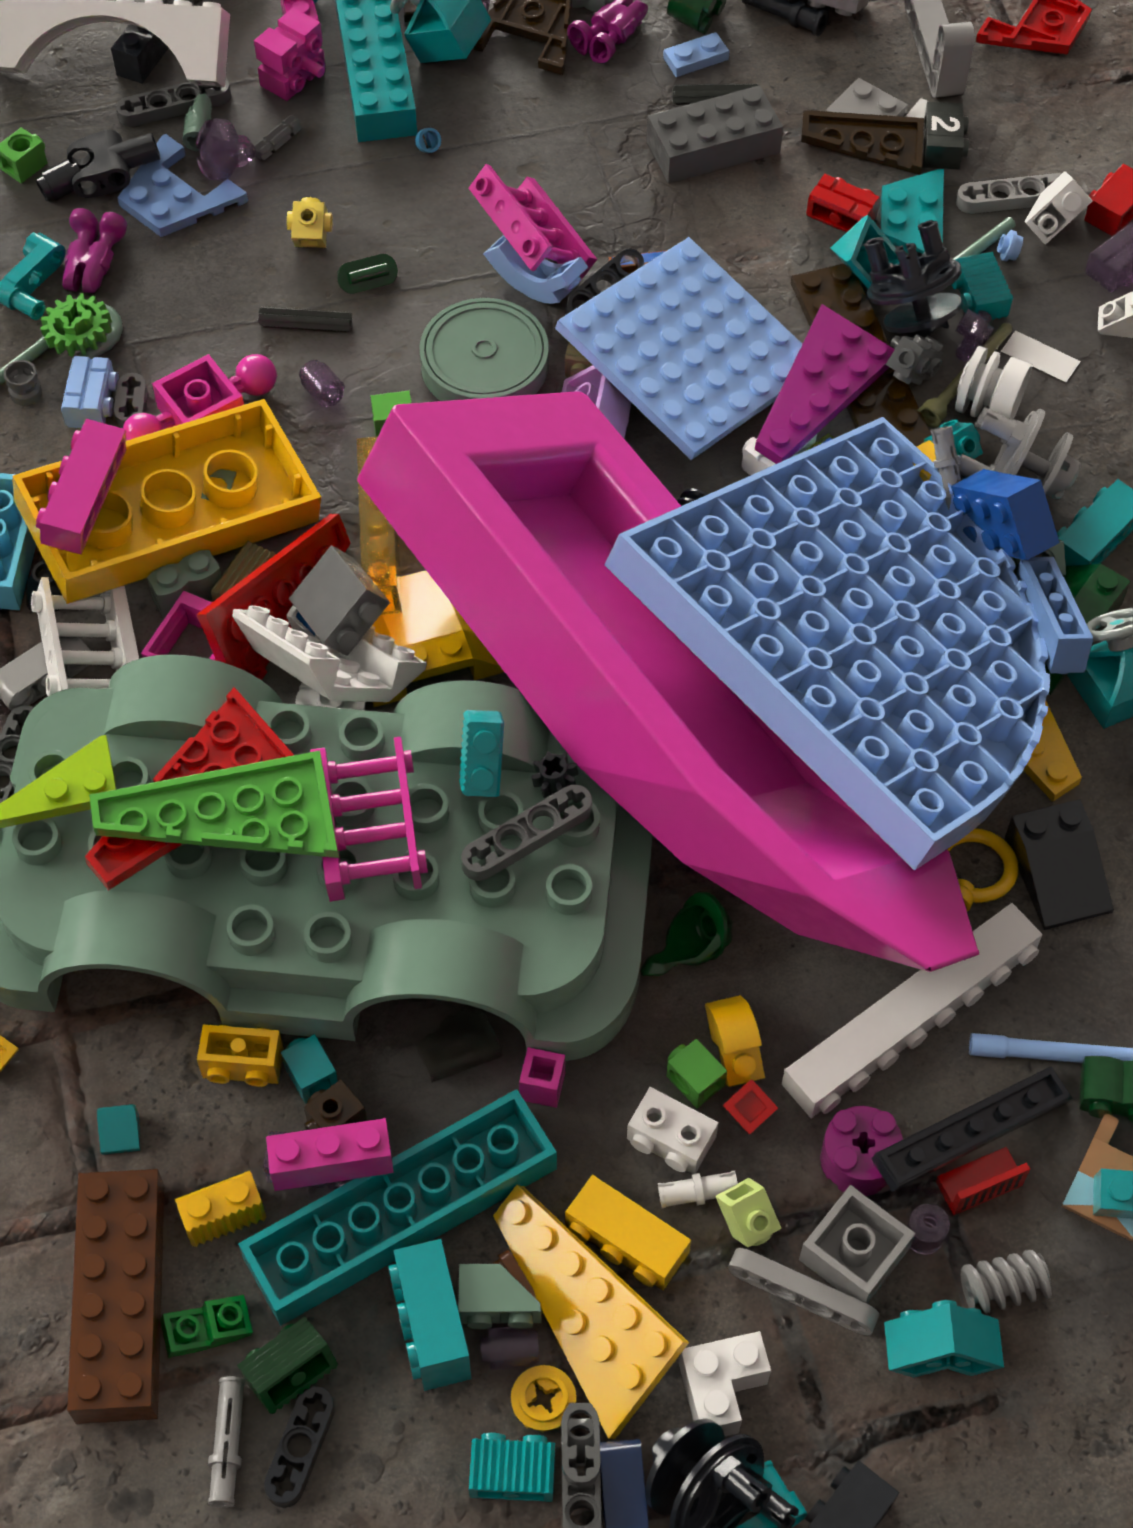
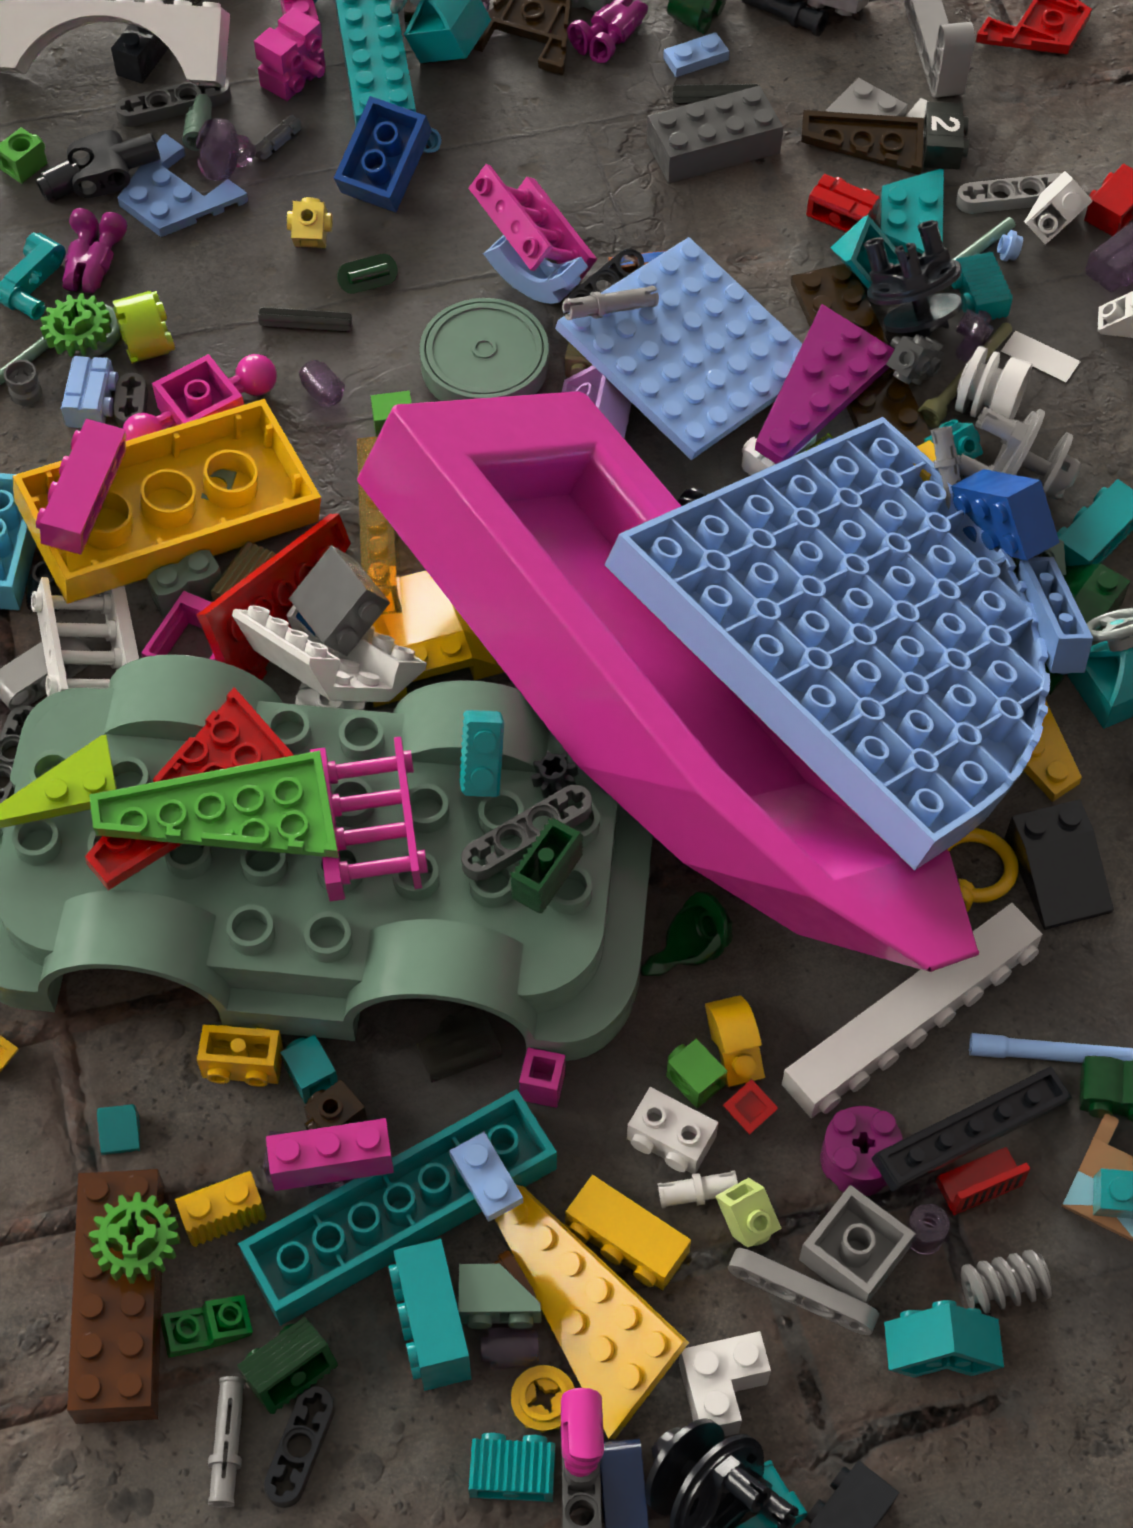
(122, 1225): none -> bright green gear
(143, 326): none -> lime brick
(382, 154): none -> blue brick
(486, 1176): none -> light blue plate
(546, 865): none -> dark green brick
(582, 1430): none -> dark pink arm
(600, 304): none -> light grey pin

